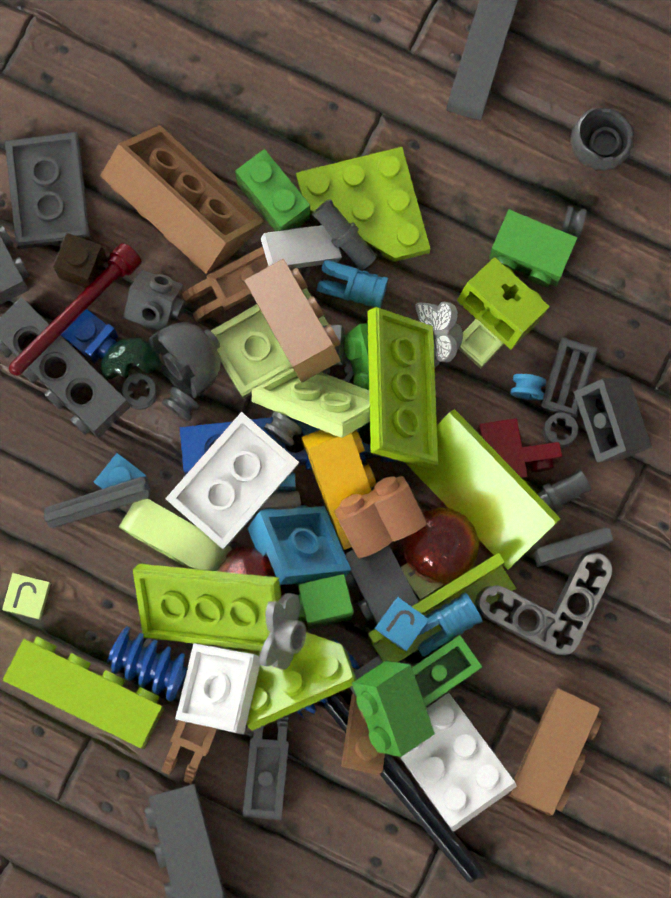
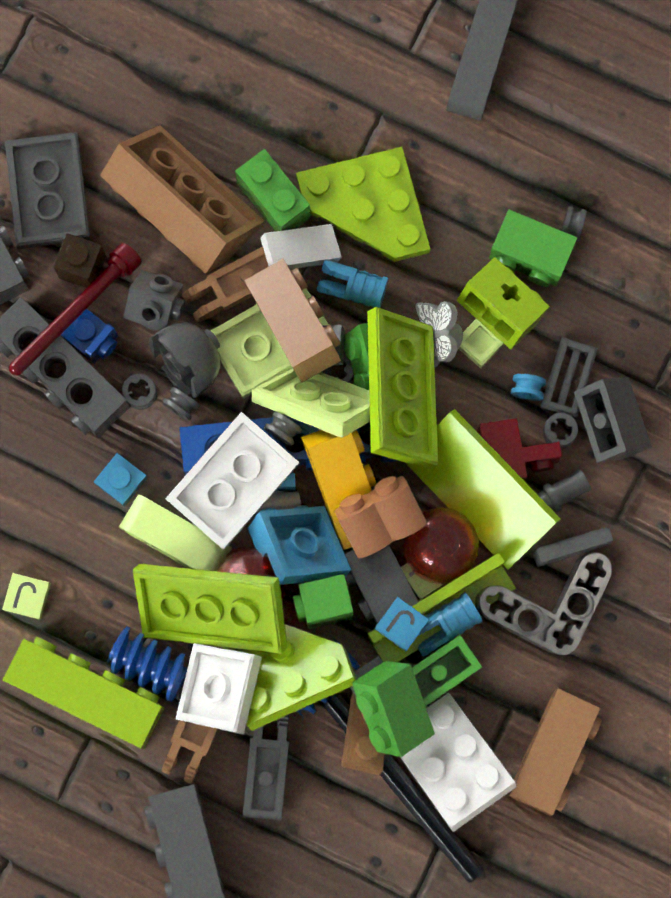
(97, 502): dark grey axle -> none
(126, 354): clear green hair -> none
(285, 634): light grey animal -> none
(344, 234): dark grey pin -> none
(602, 138): dark grey hair -> none

